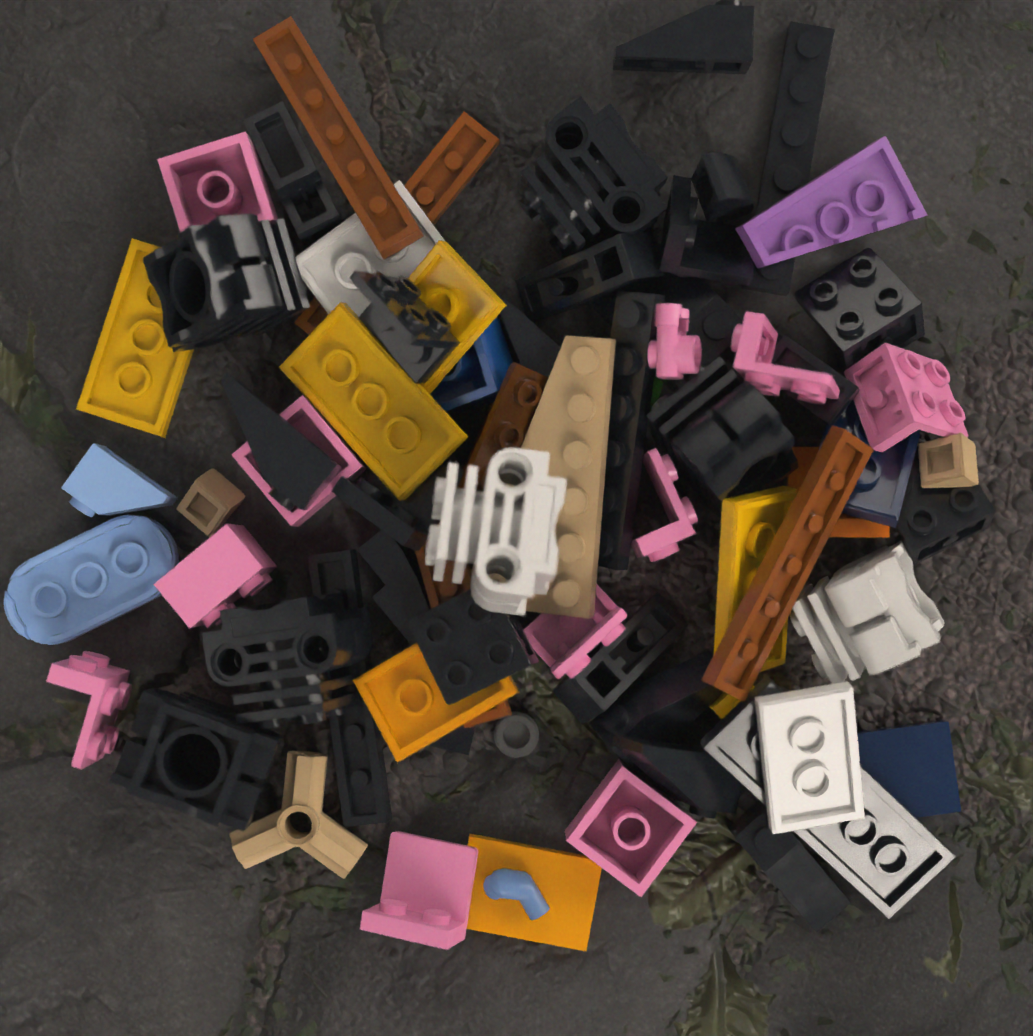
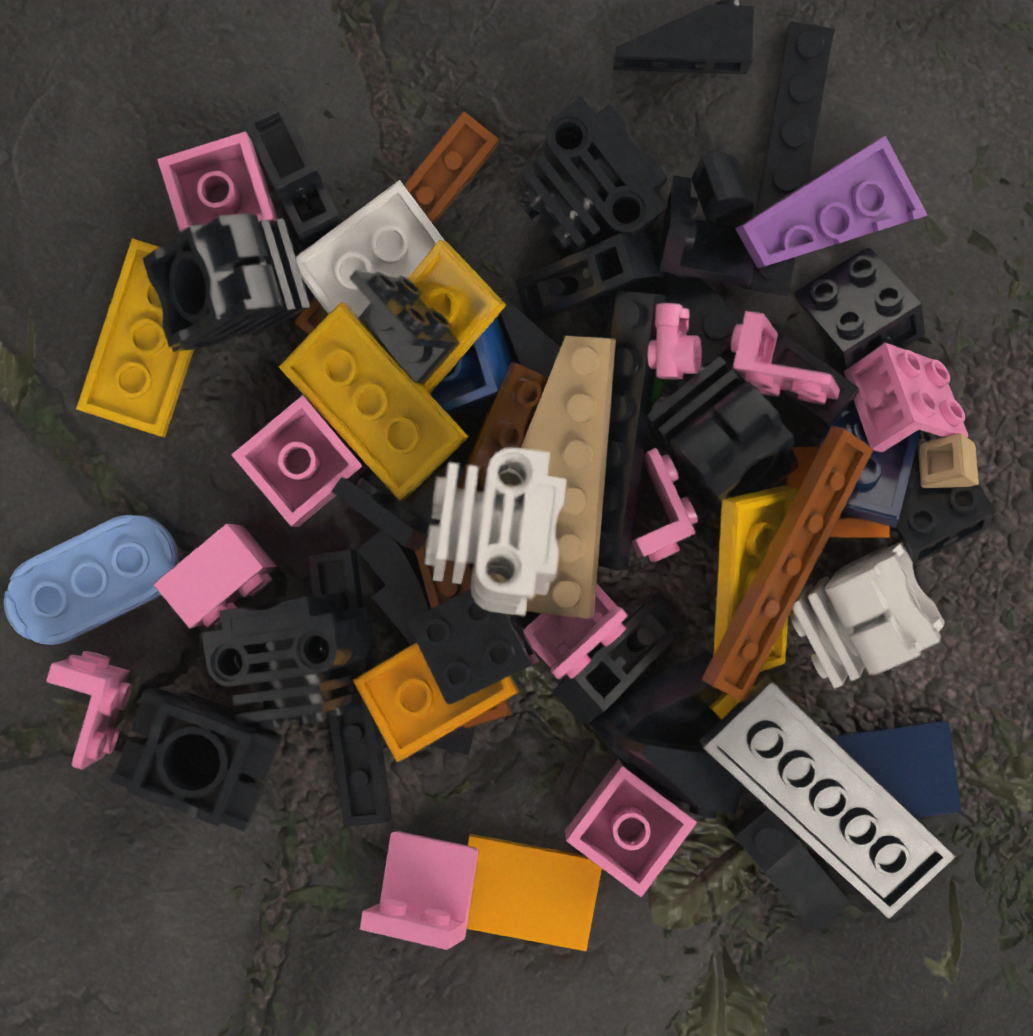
(112, 486): light blue slope -> none
(210, 501): tan slope -> none
(274, 834): tan piece -> none
(283, 454): black slope -> none
(338, 138): dark orange plate -> none
(516, 734): dark grey tile -> none
(516, 886): medium blue arm -> none
(810, 757): white tile -> none

